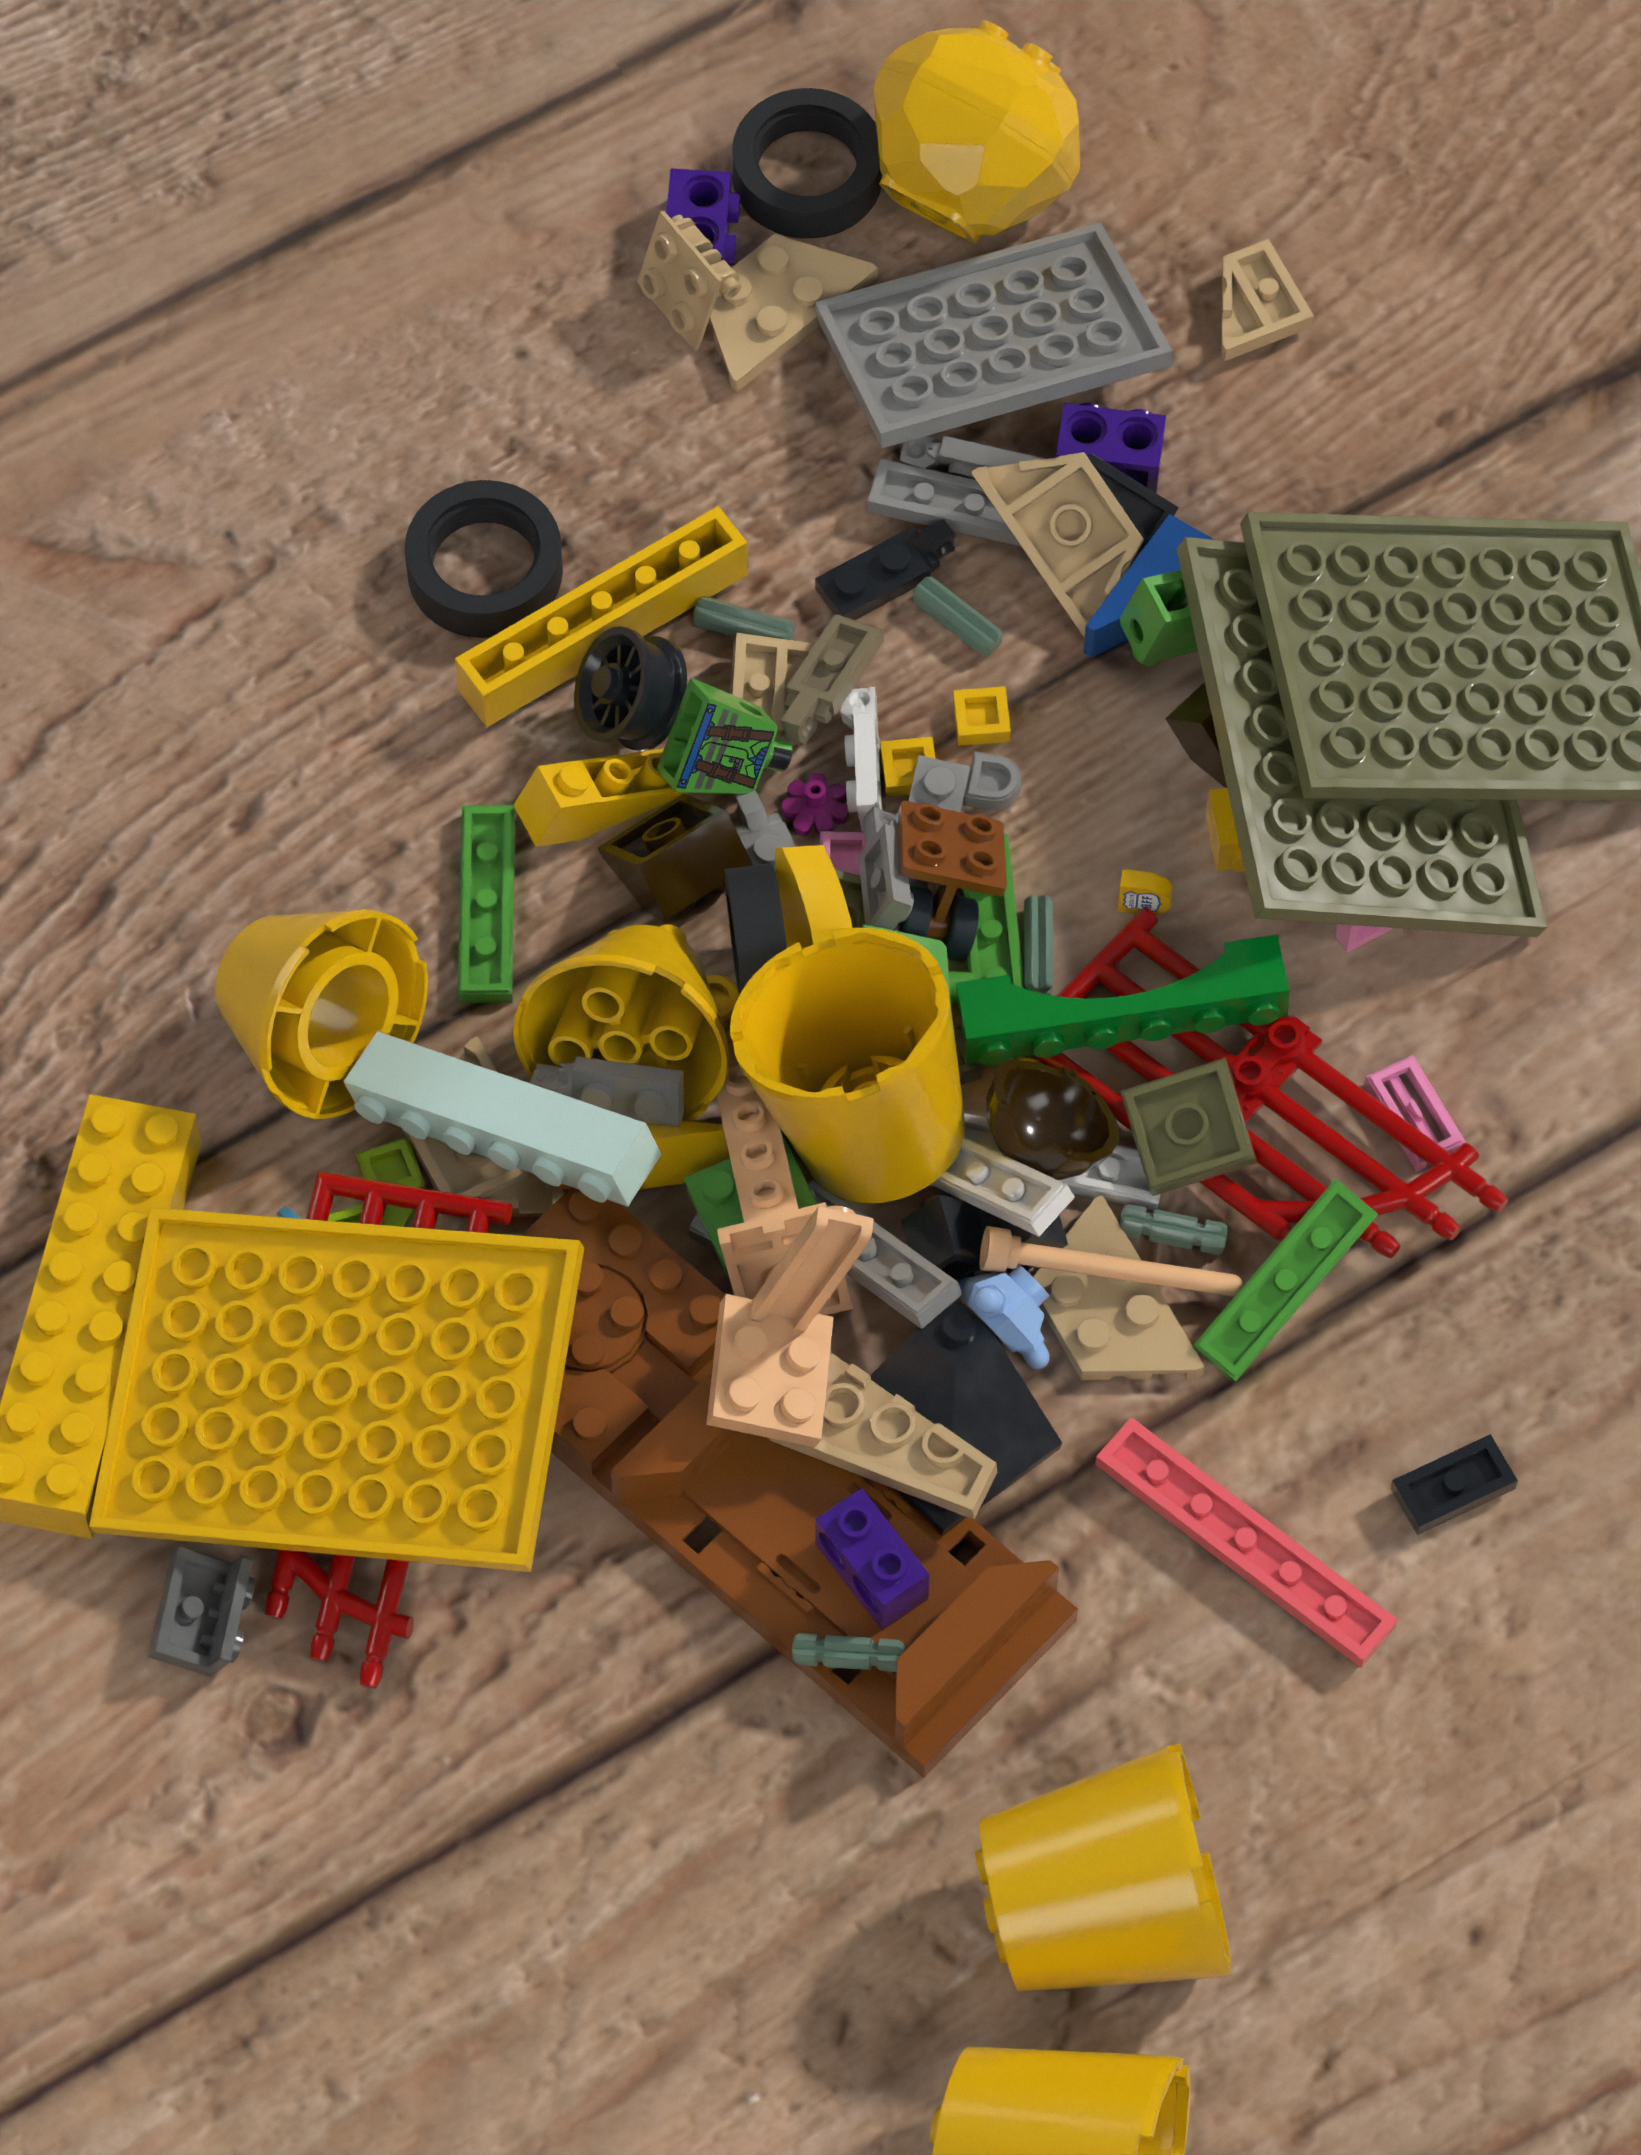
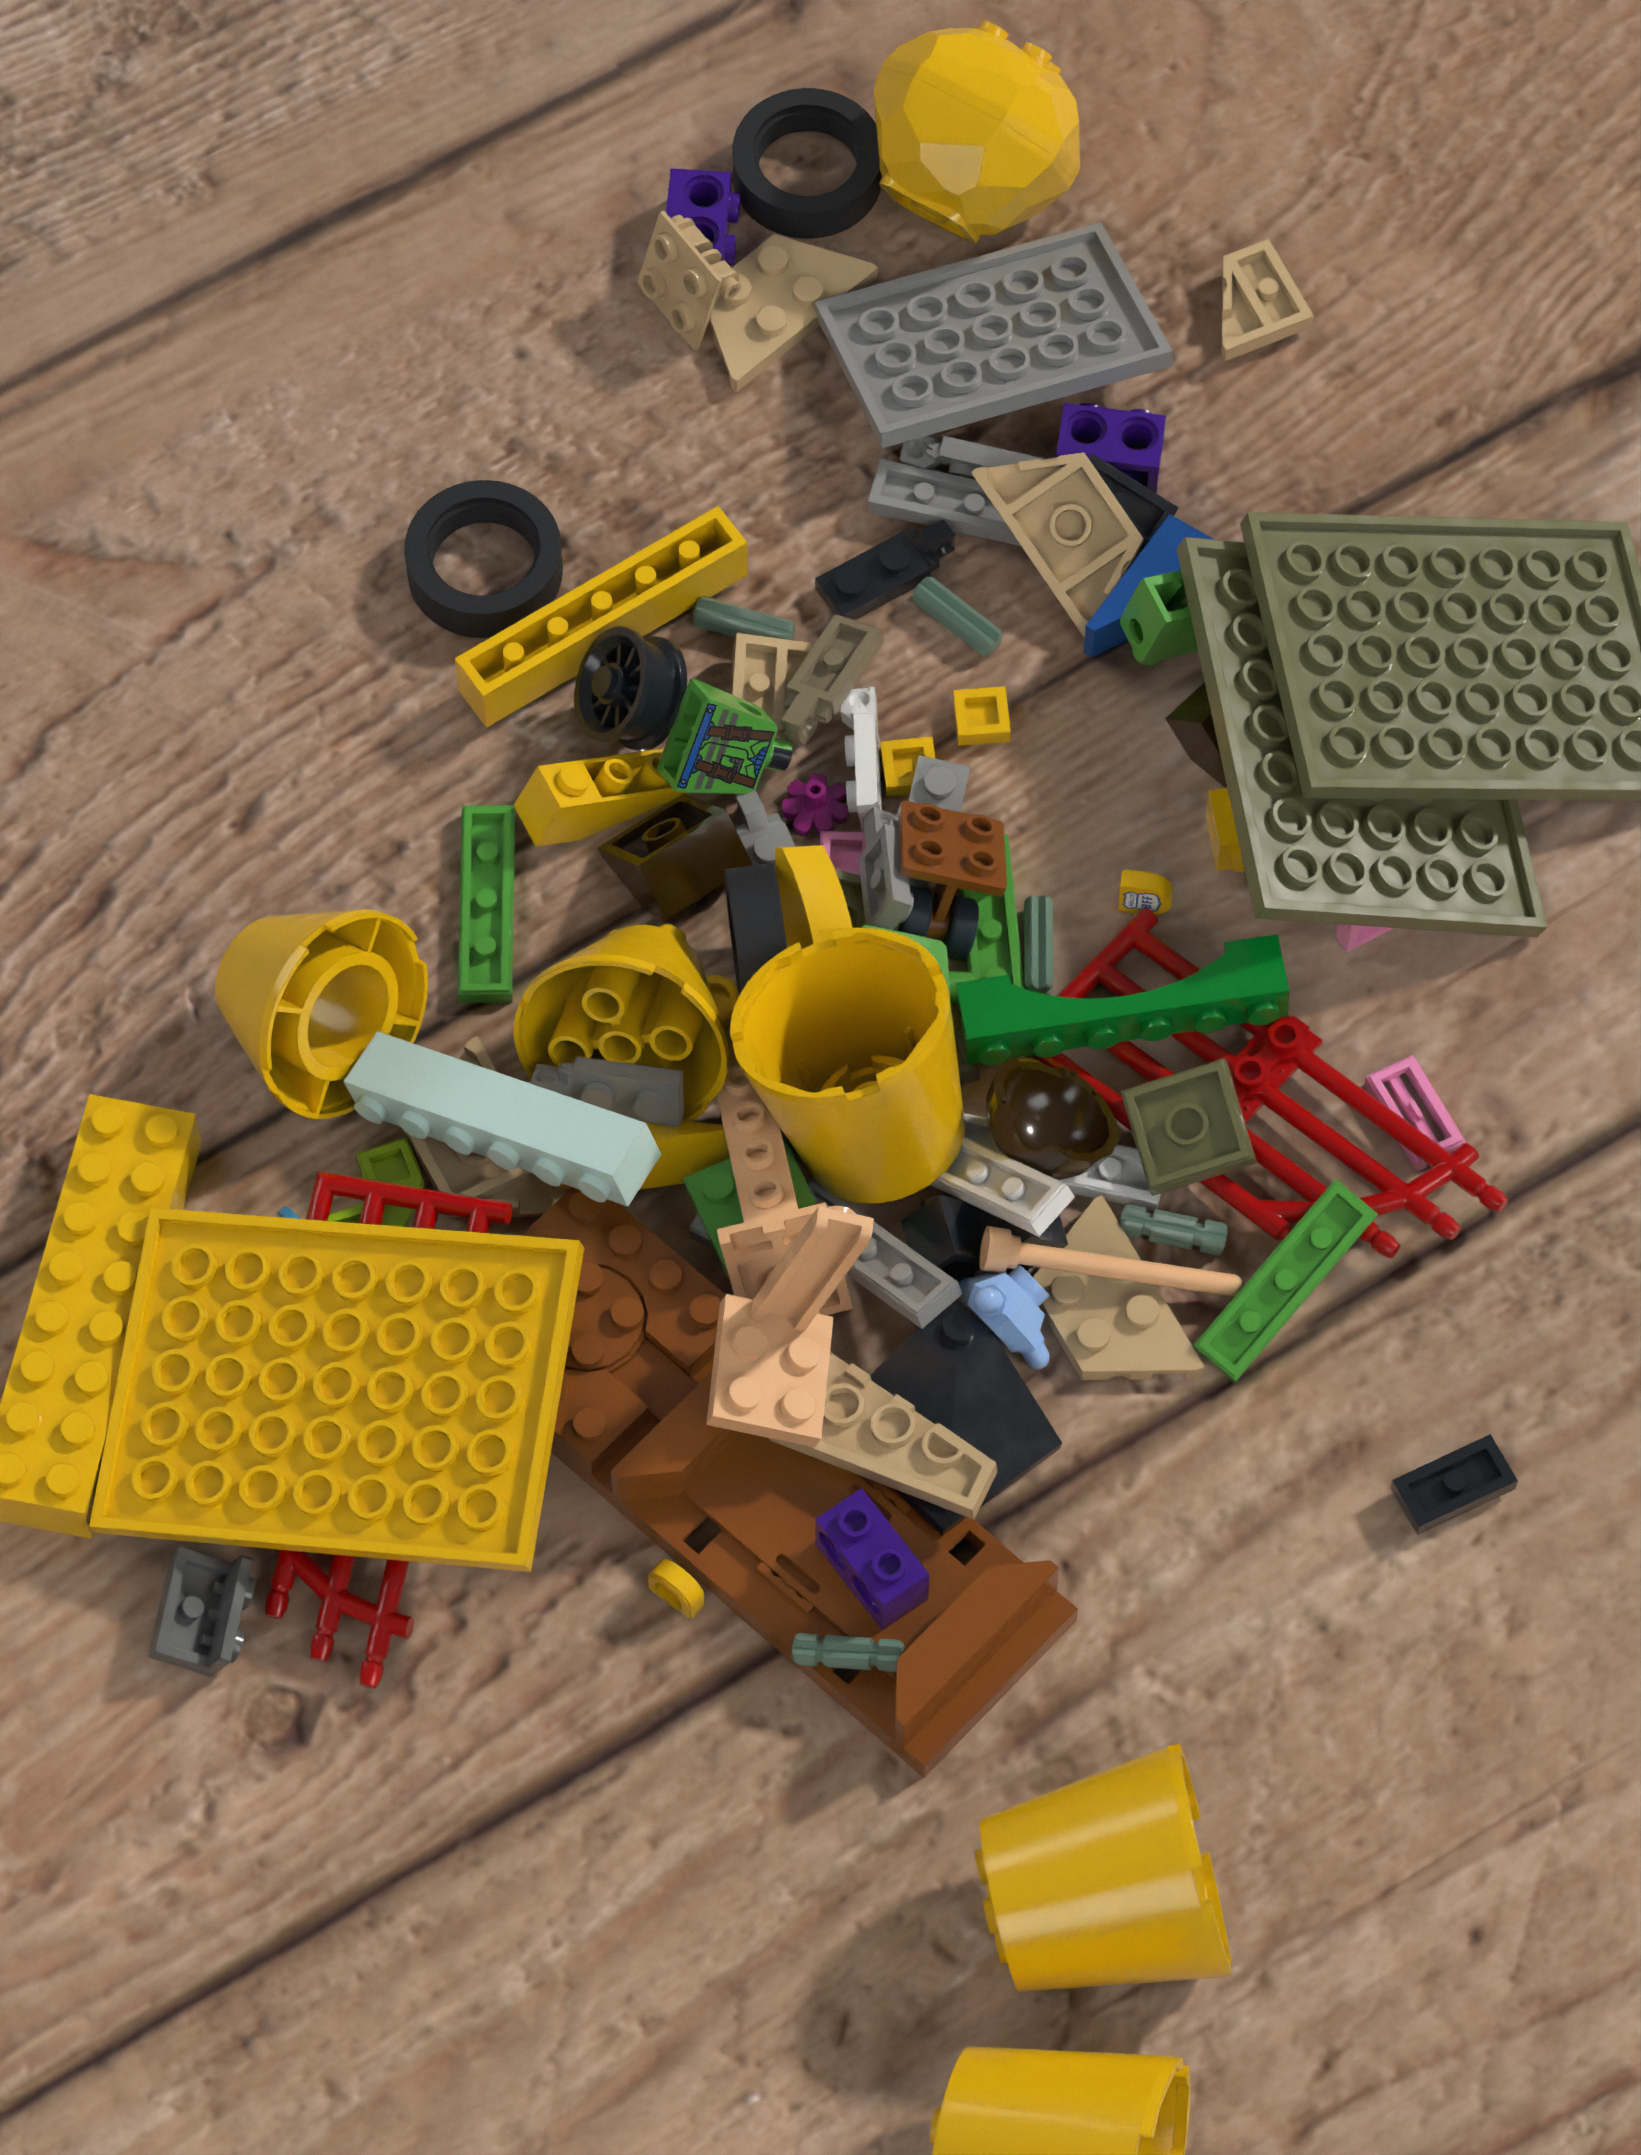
(676, 1588): none -> yellow tile
(992, 782): light grey tile -> none
(1246, 1542): coral plate -> none

